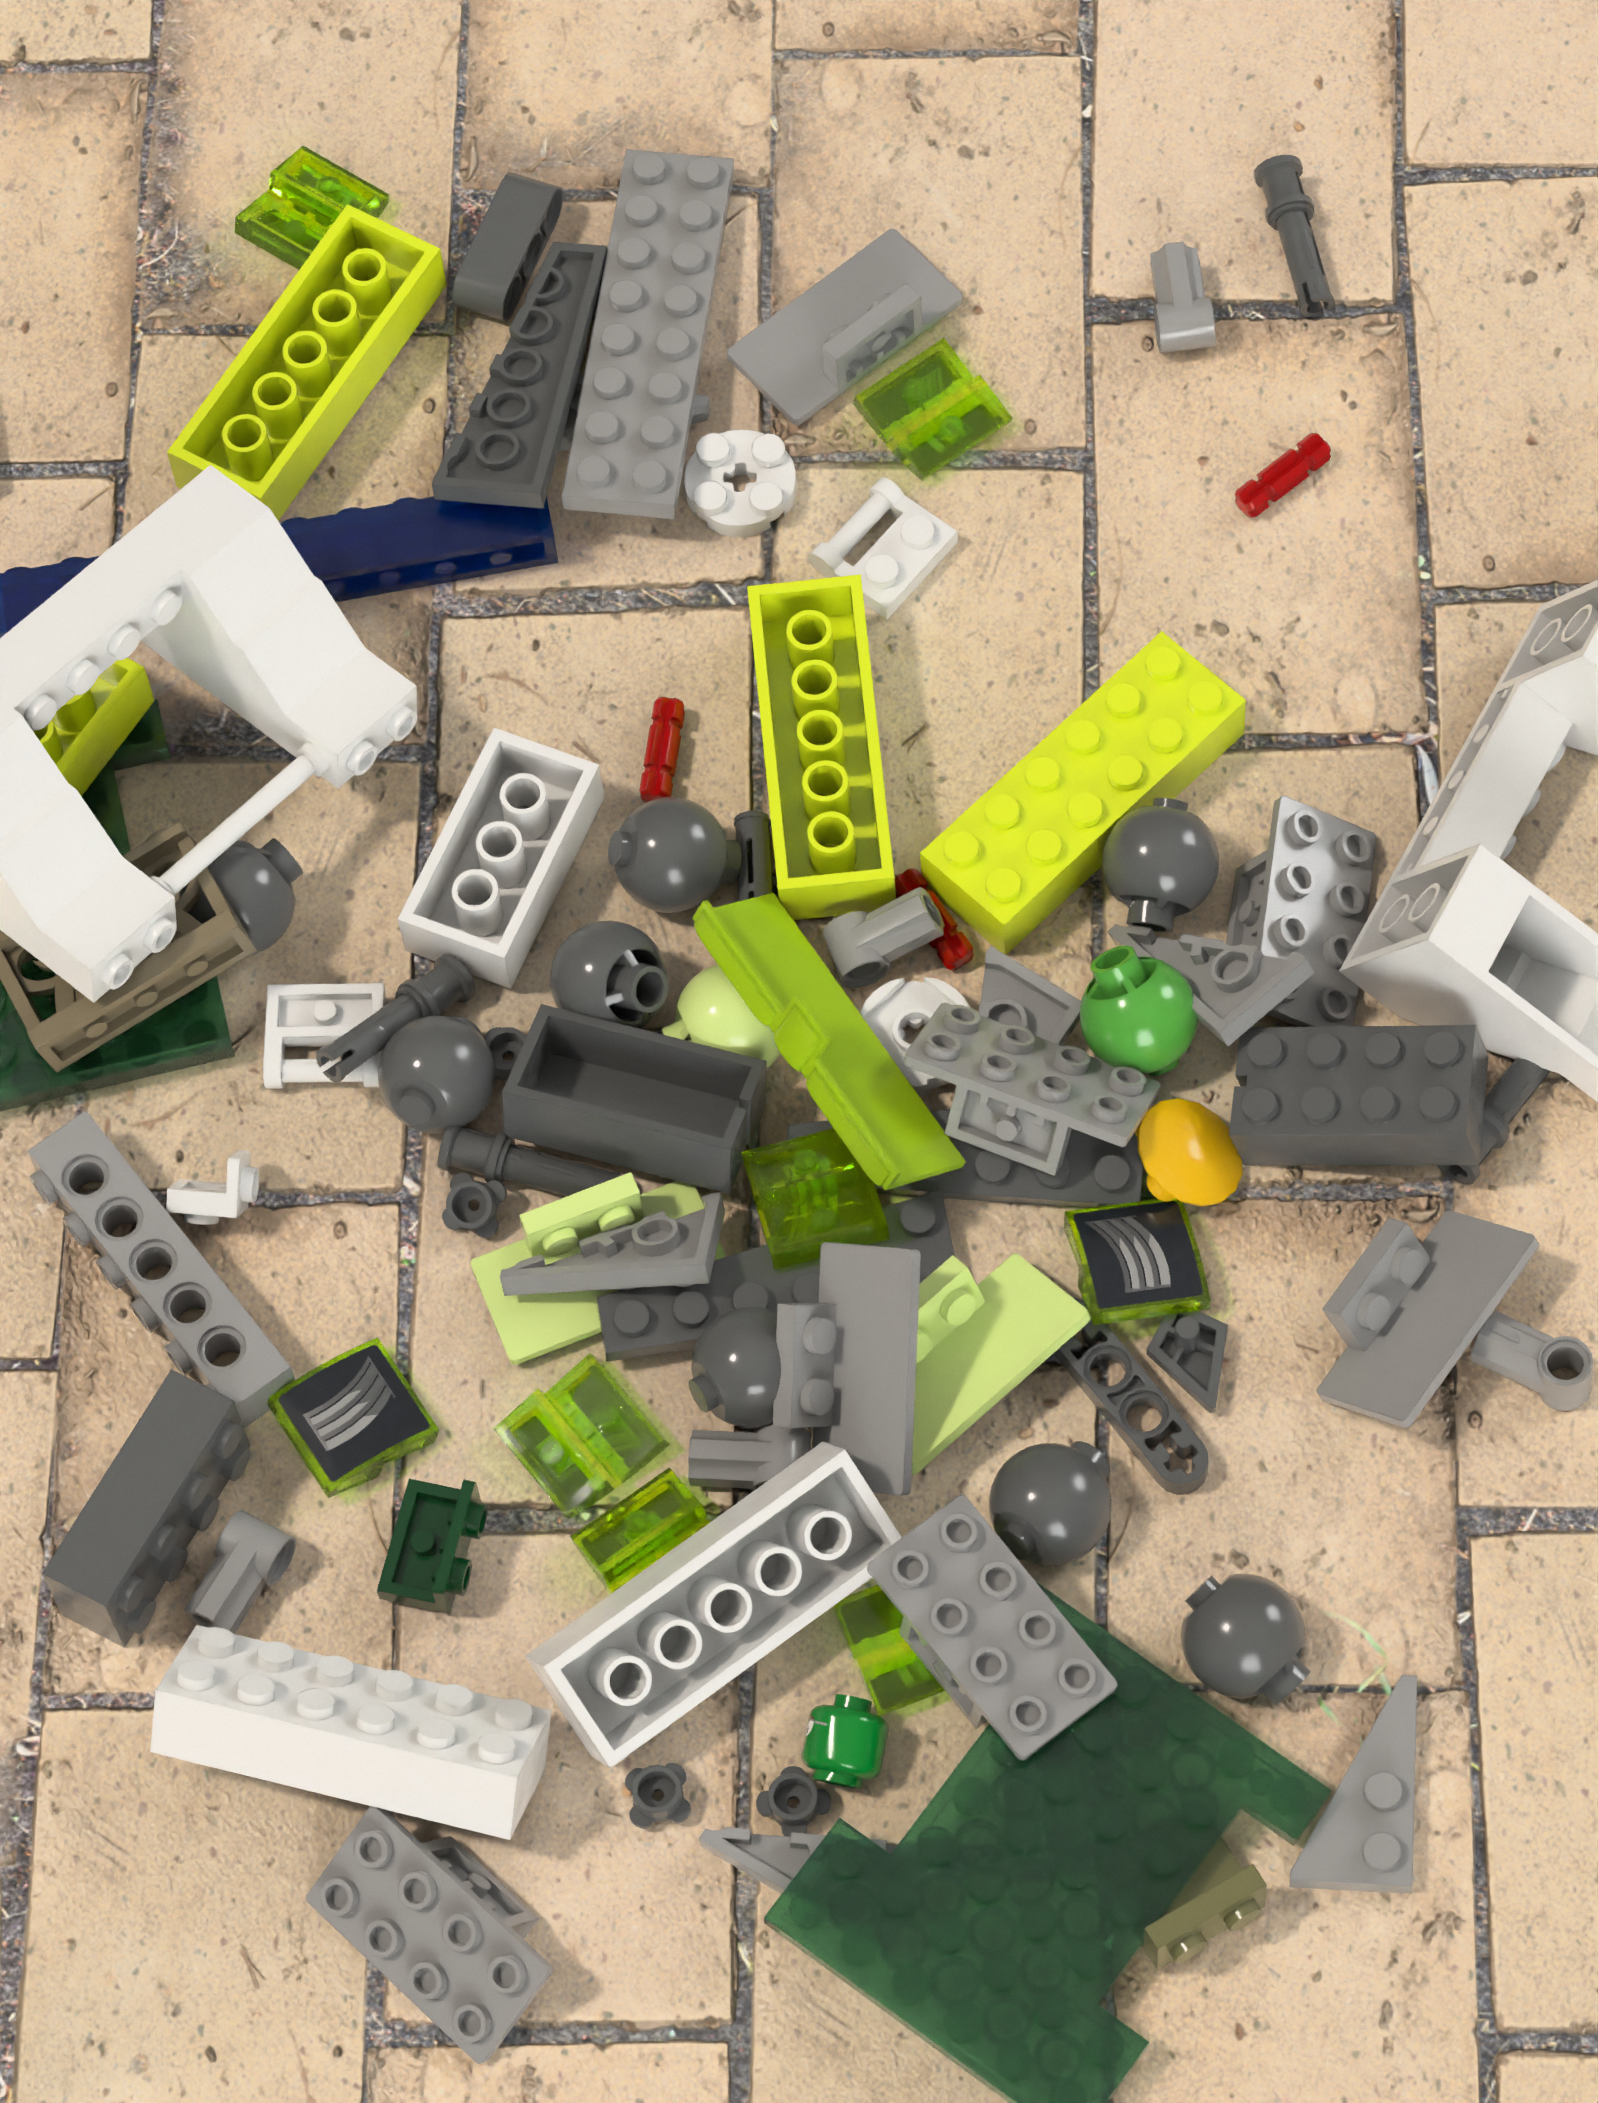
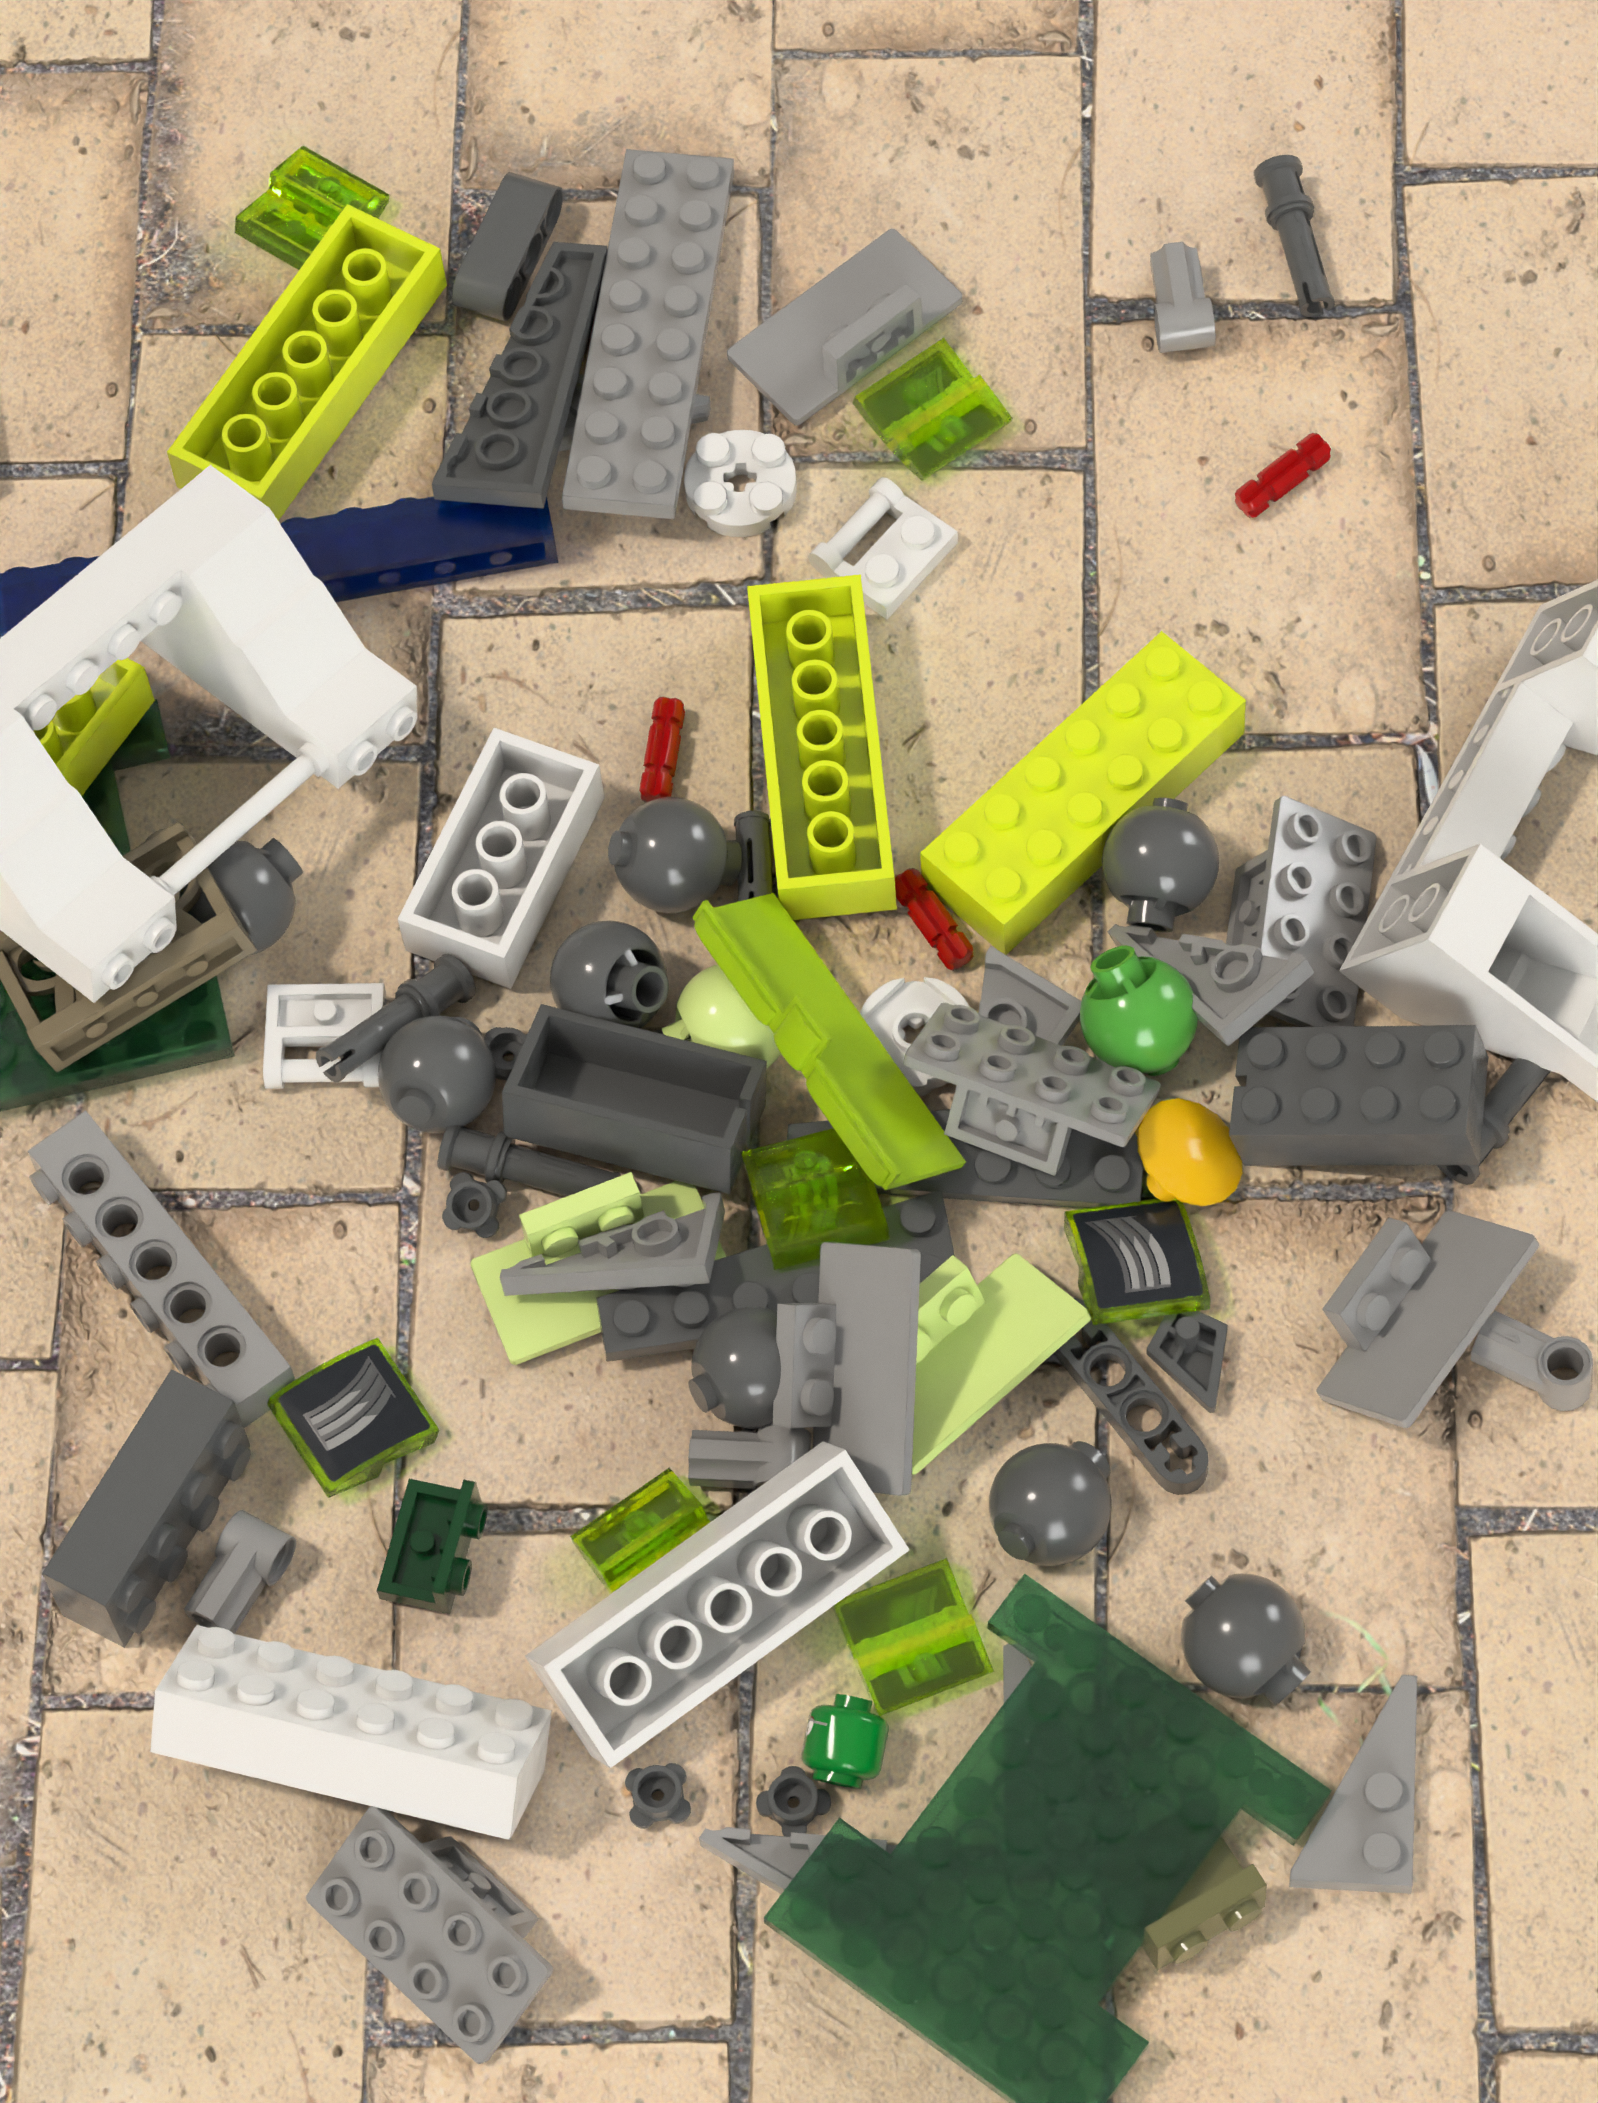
(207, 1201): white bracket -> none
(581, 1436): clear neon green slope -> none
(867, 942): light grey piece -> none
(989, 1629): light grey bracket -> none

